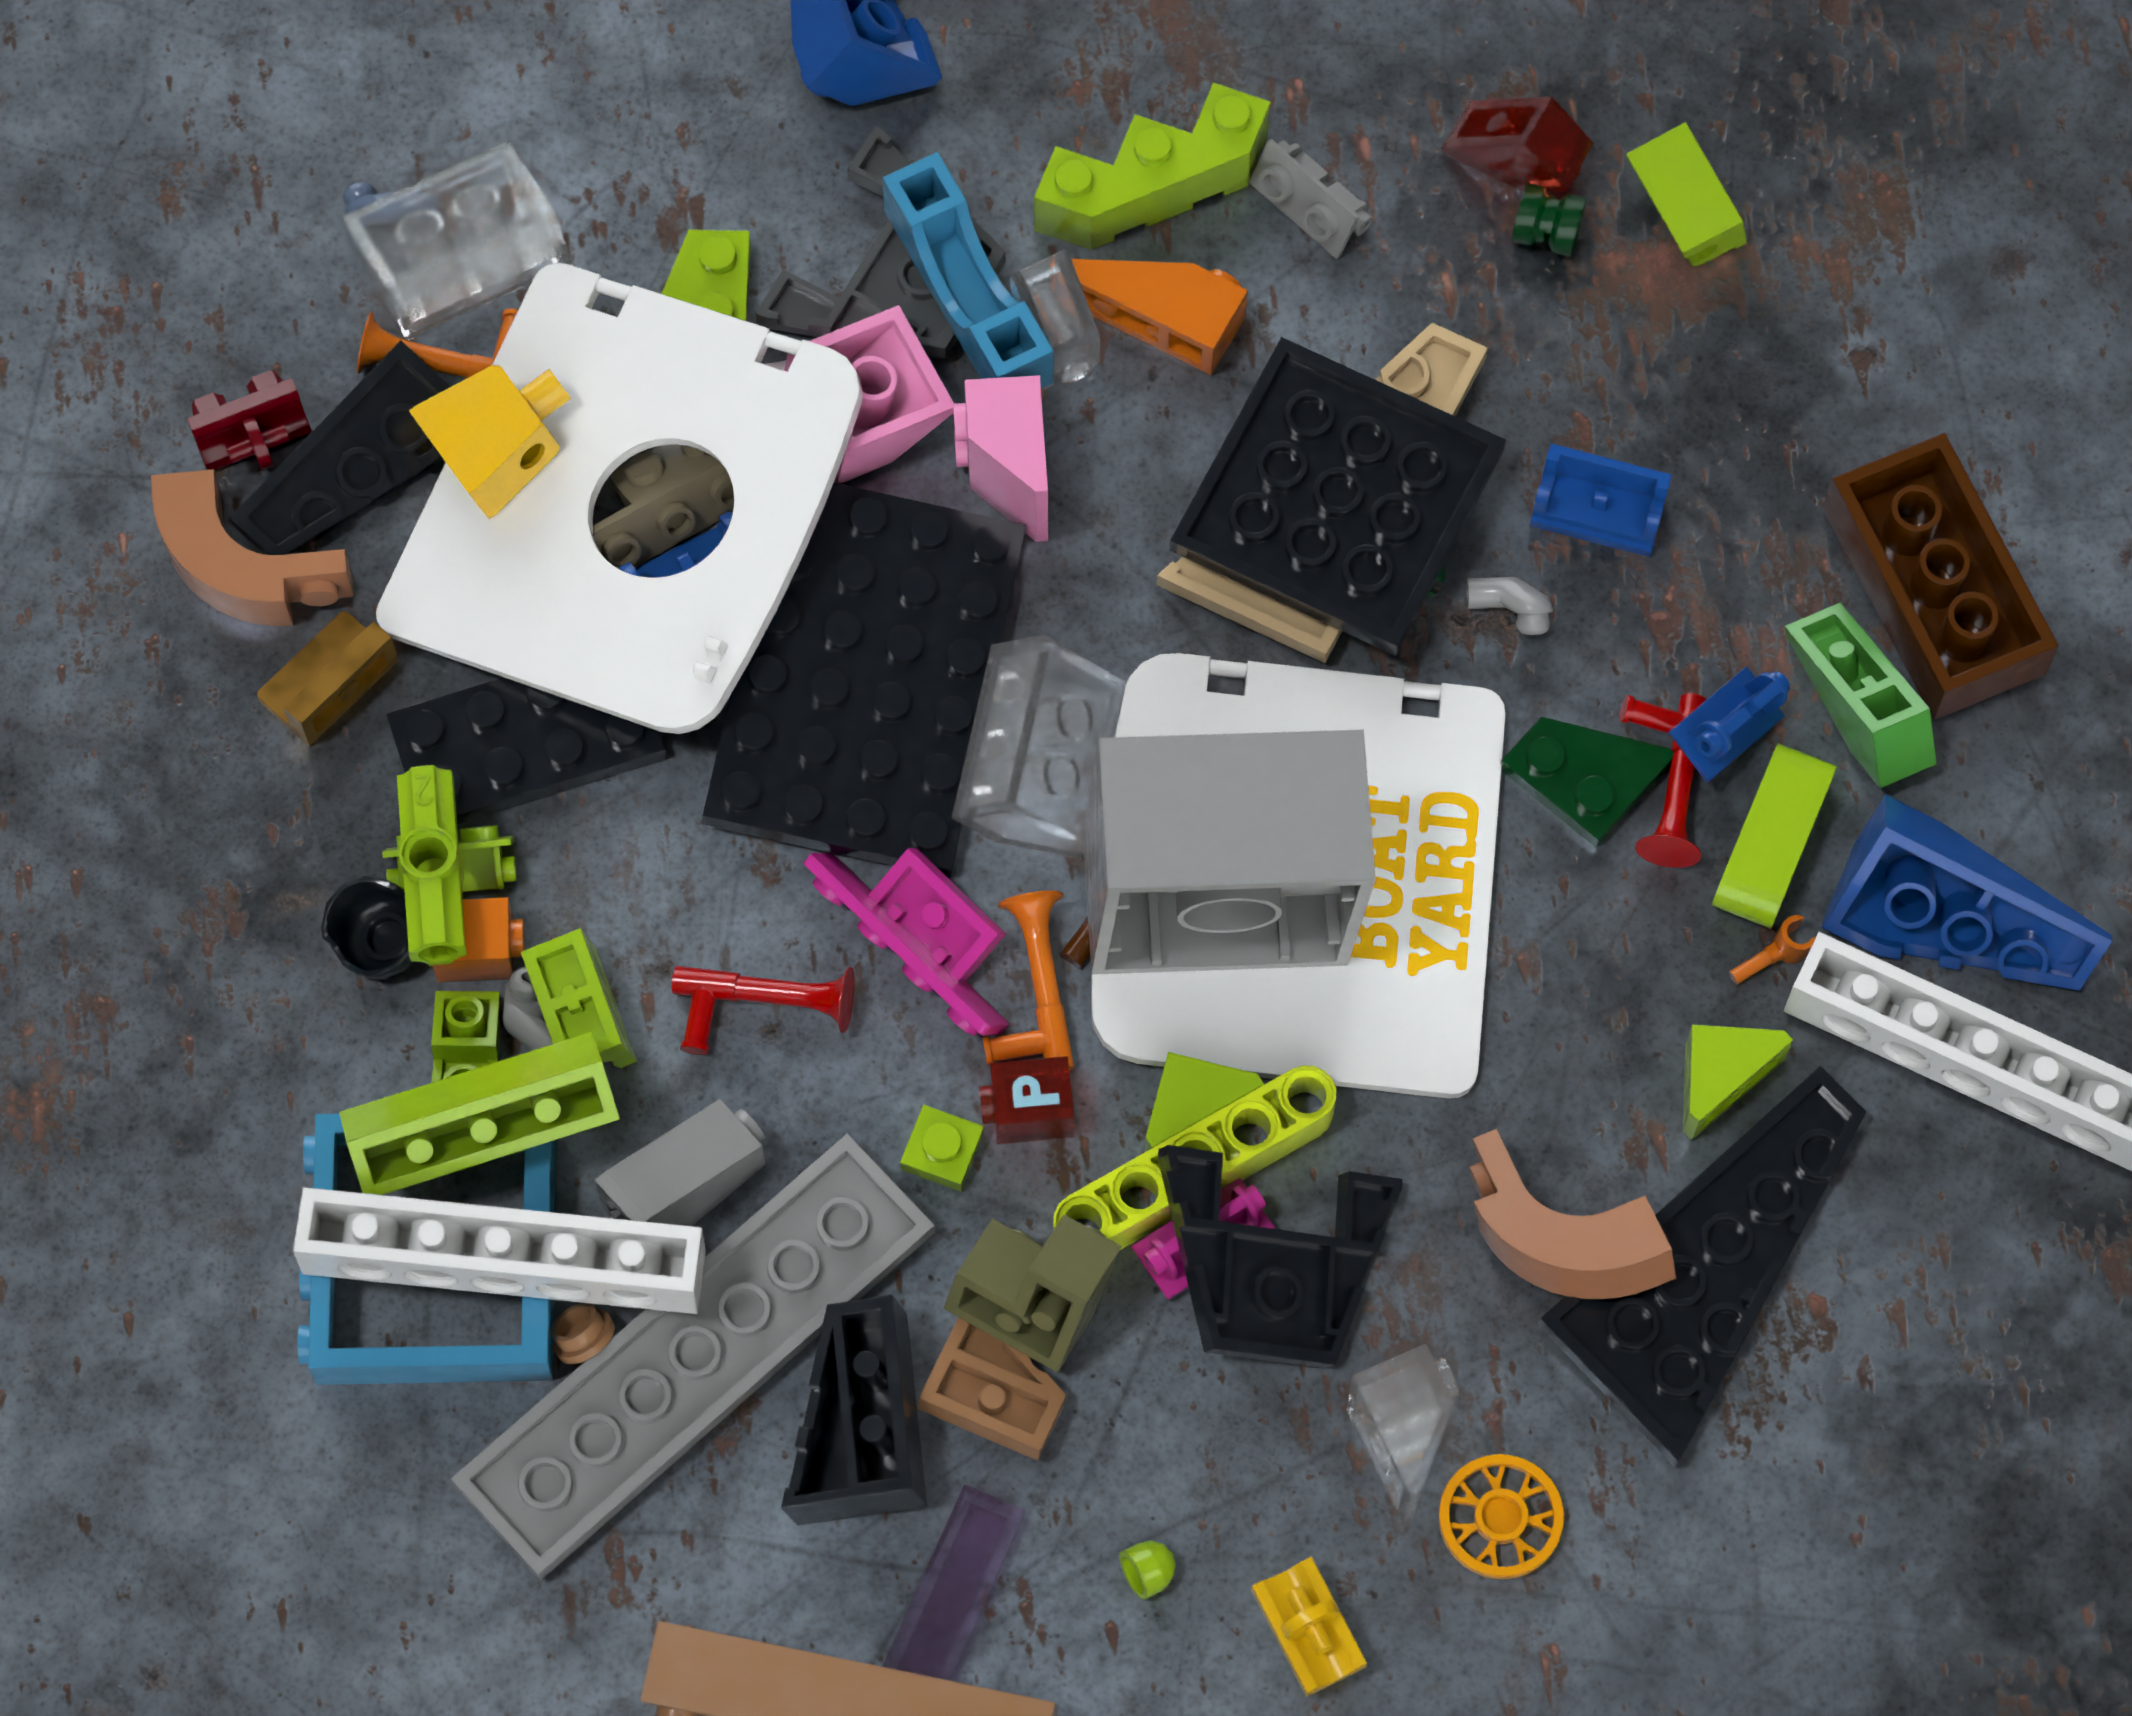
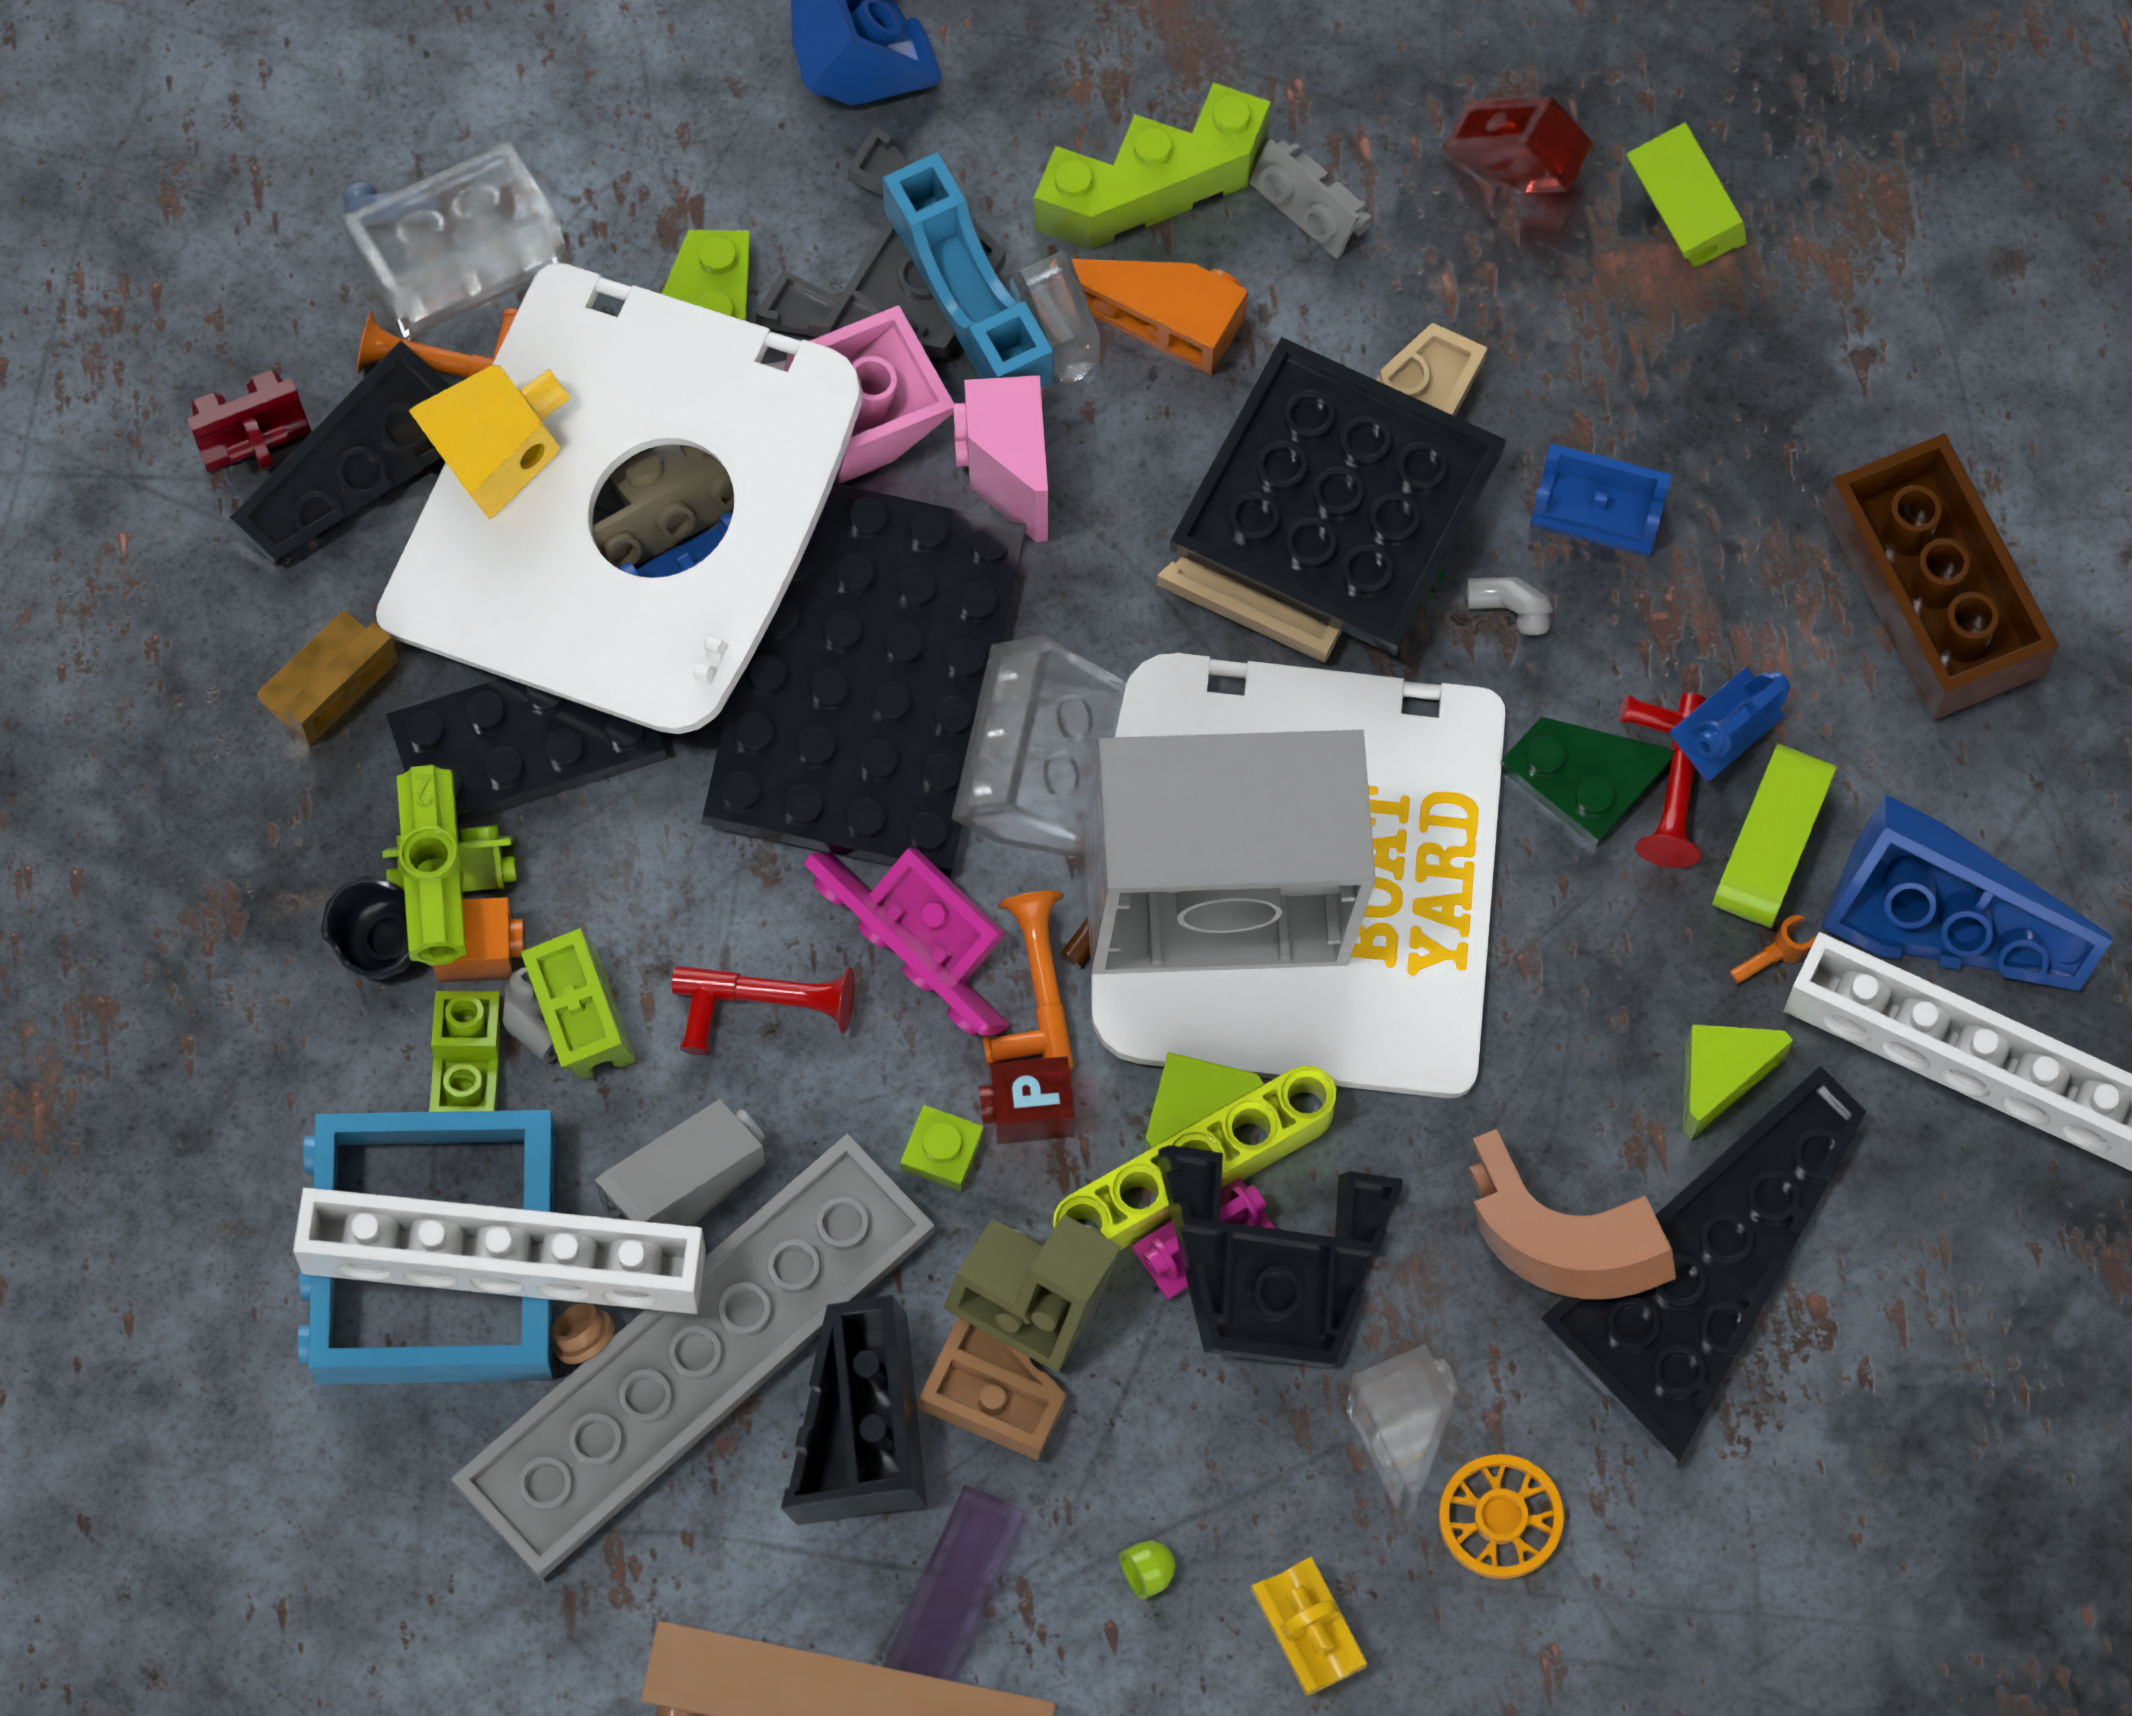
(226, 574): nougat arch -> none
(478, 1115): lime brick -> none
(1548, 219): dark green wheel -> none
(1865, 695): bright green slope -> none

